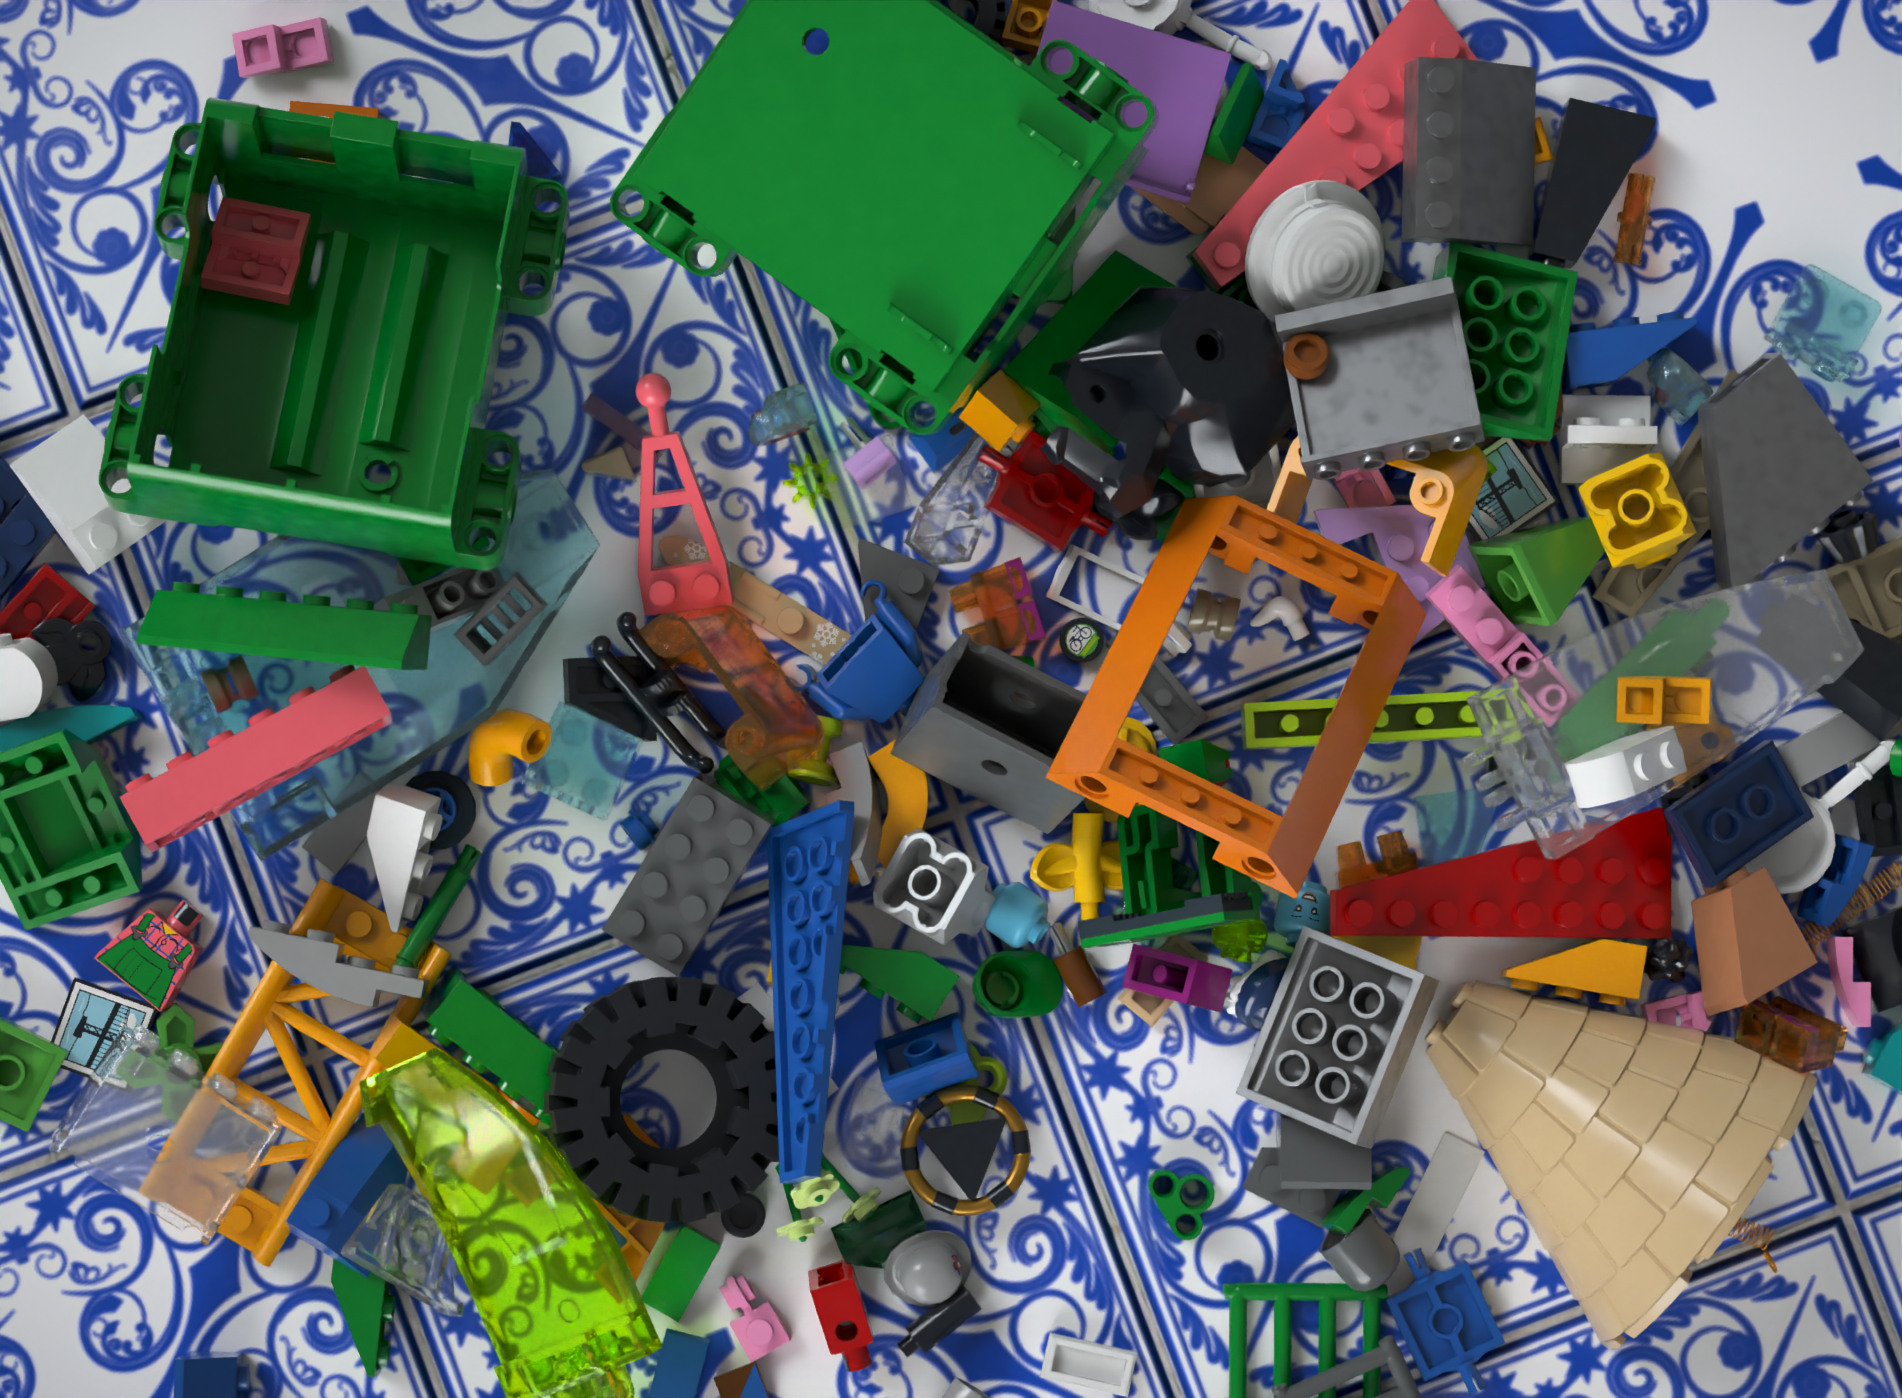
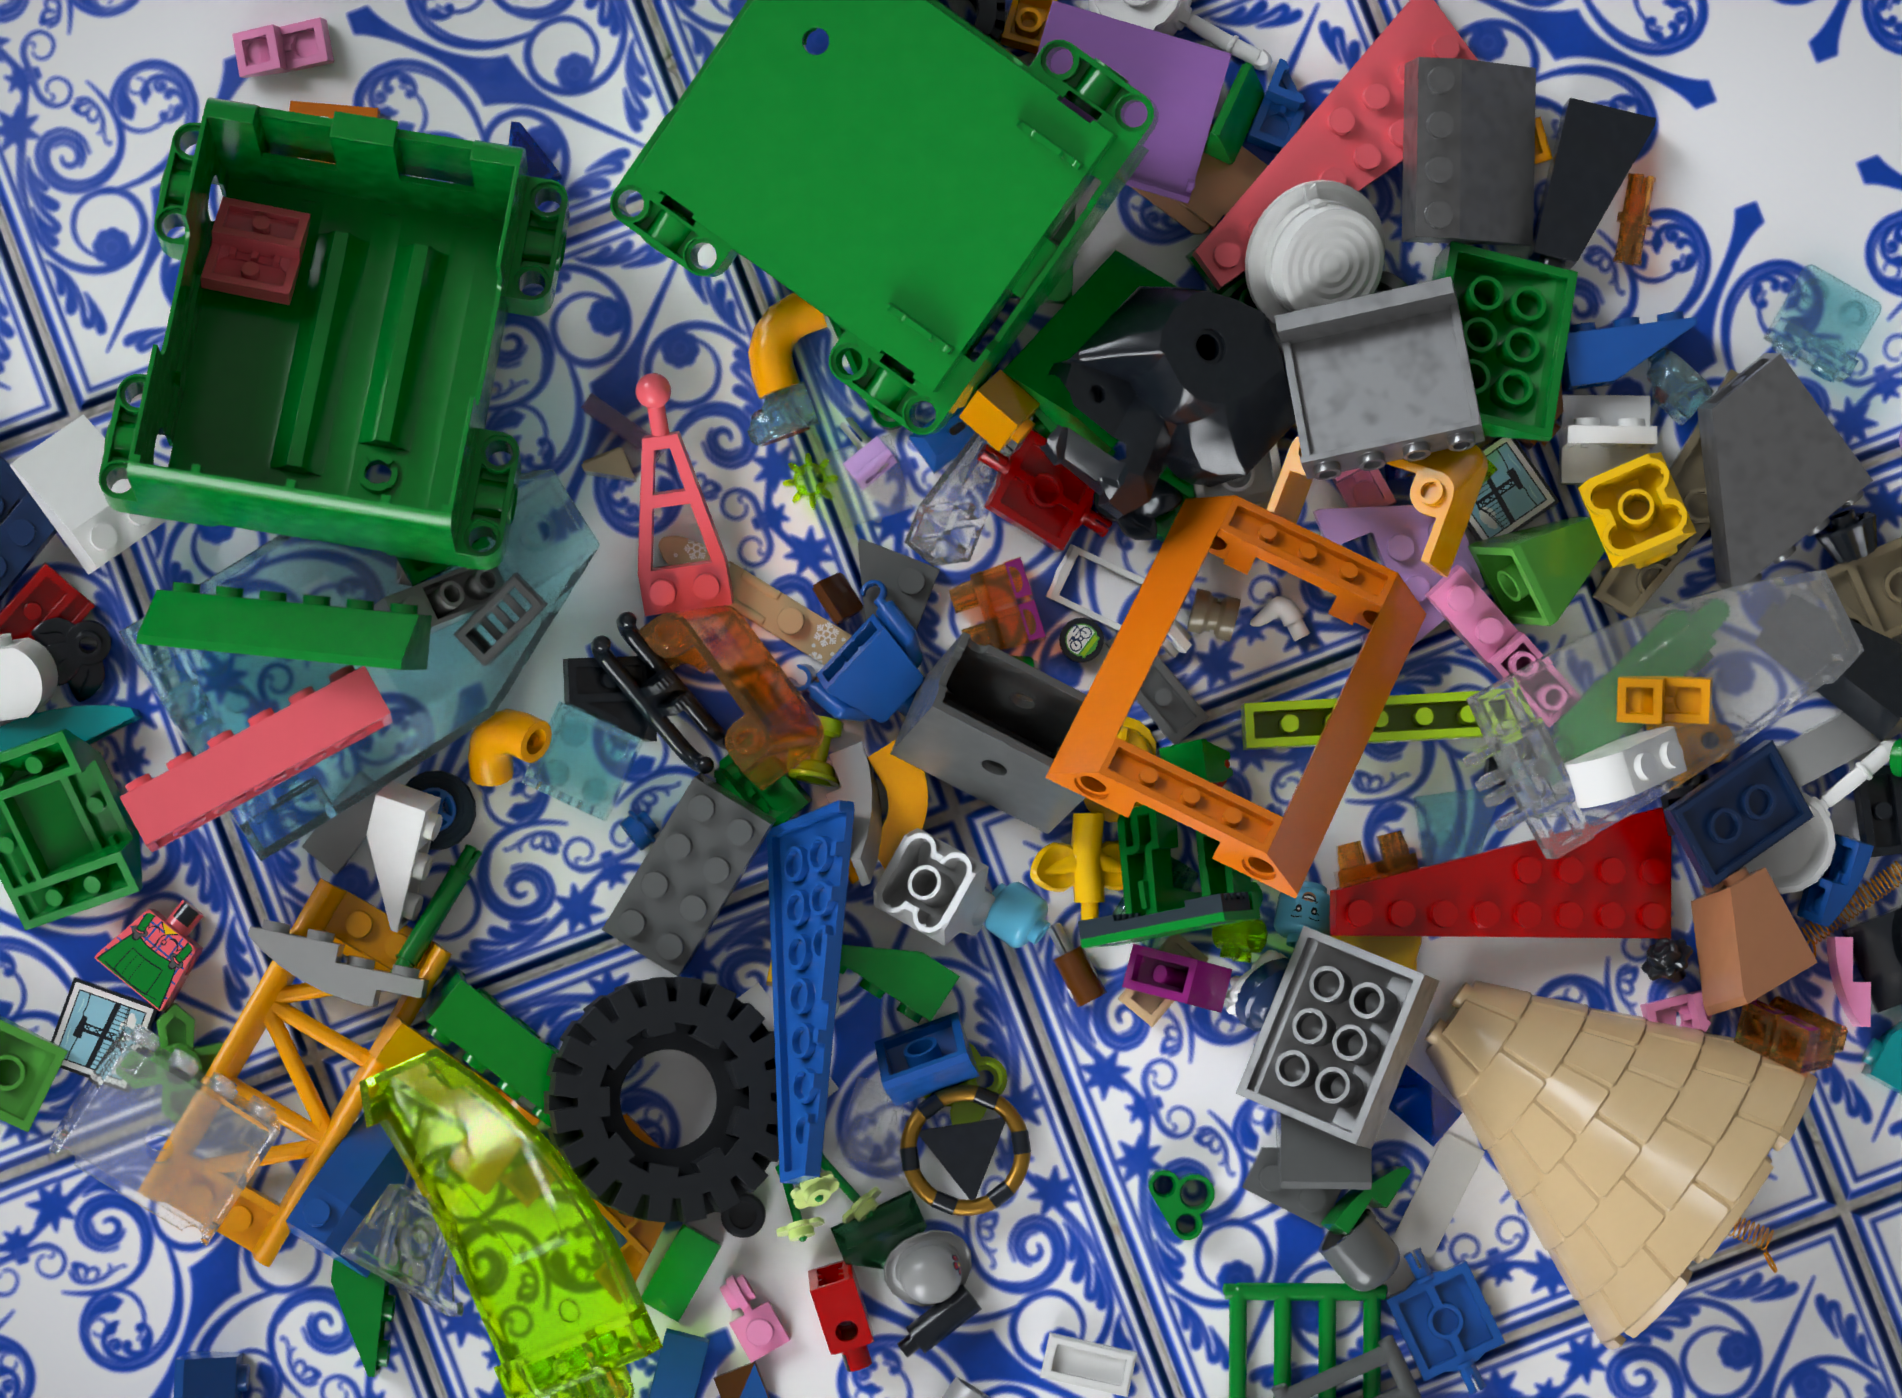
(219, 686): dark tan wheel -> none
(774, 343): none -> light orange cylinder
(837, 598): none -> reddish brown slope
(1017, 984): green cap -> none
(1306, 355): dark orange tile -> none
(1423, 1107): none -> clear blue slope
(1593, 966): light orange slope -> none

